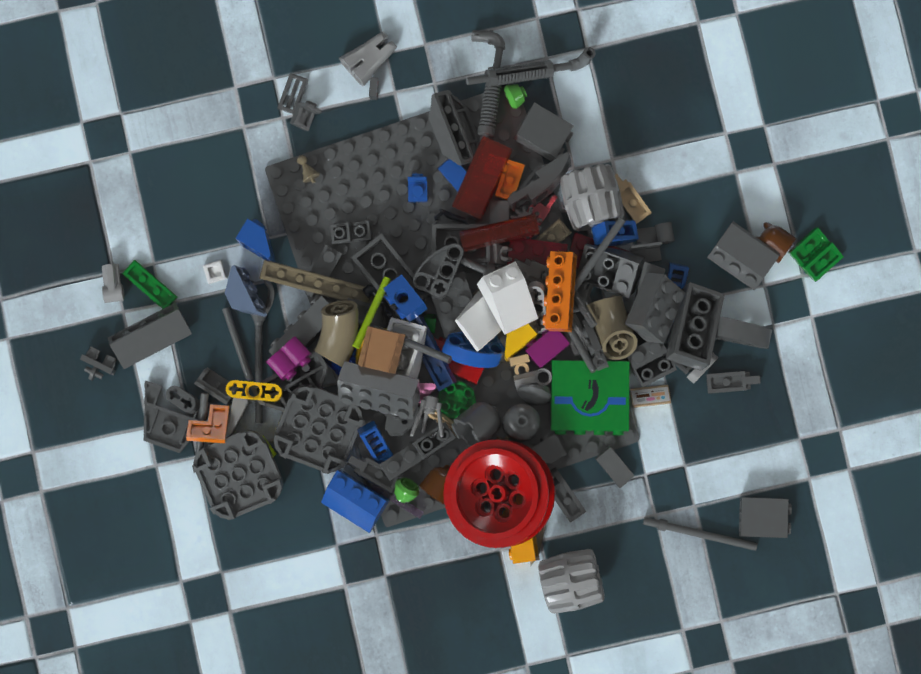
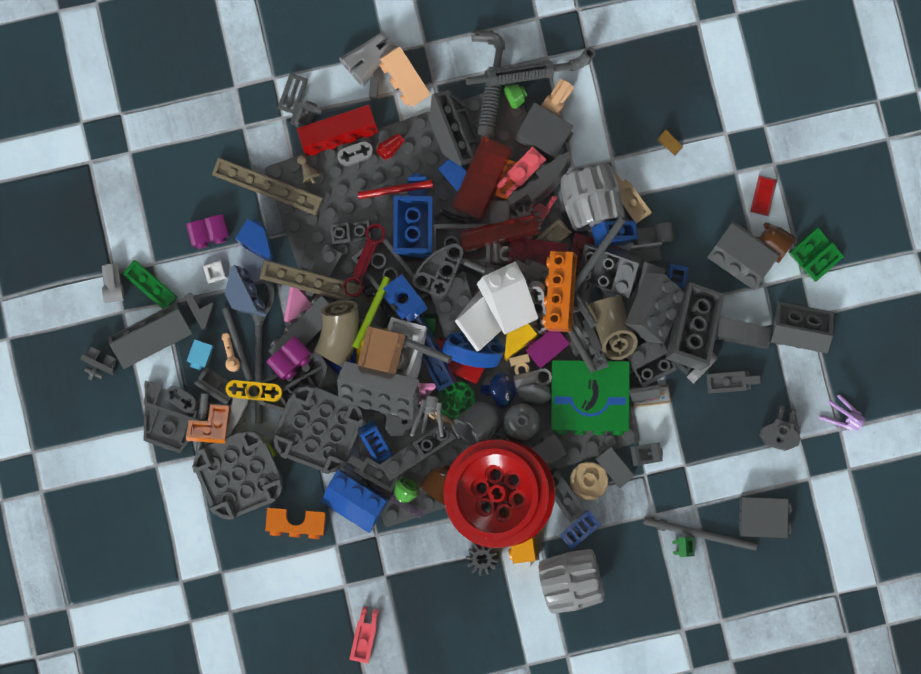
(200, 355): none -> medium azure brick
(202, 315): none -> dark grey slope
(208, 231): none -> magenta brick
(232, 363): none -> light nougat piece
(267, 186): none -> dark tan tile
(278, 522): none -> orange arch
(296, 303): none -> bright pink slope
(337, 130): none -> red brick
(357, 157): none -> light grey beam
(364, 260): none -> dark red piece
(364, 637): none -> coral hinge
(390, 146): none -> red cone
(395, 189): none -> red bar
(404, 77): none -> light nougat brick
(412, 226): none -> blue slope
(483, 565): none -> dark grey gear
(501, 389): none -> clear blue piece
(522, 170): none -> coral hinge
(557, 98): none -> light nougat piece
(589, 480): none -> tan tile
(591, 517): none -> blue slope
(639, 393): none -> dark grey piece
(647, 454): none -> dark grey bracket
(670, 142): none -> pearl gold piece
(686, 547): none -> green tile
(763, 195): none -> red tile
(781, 430): none -> dark grey hinge
(802, 327): none -> dark grey slope
(853, 419): none -> lavender plant

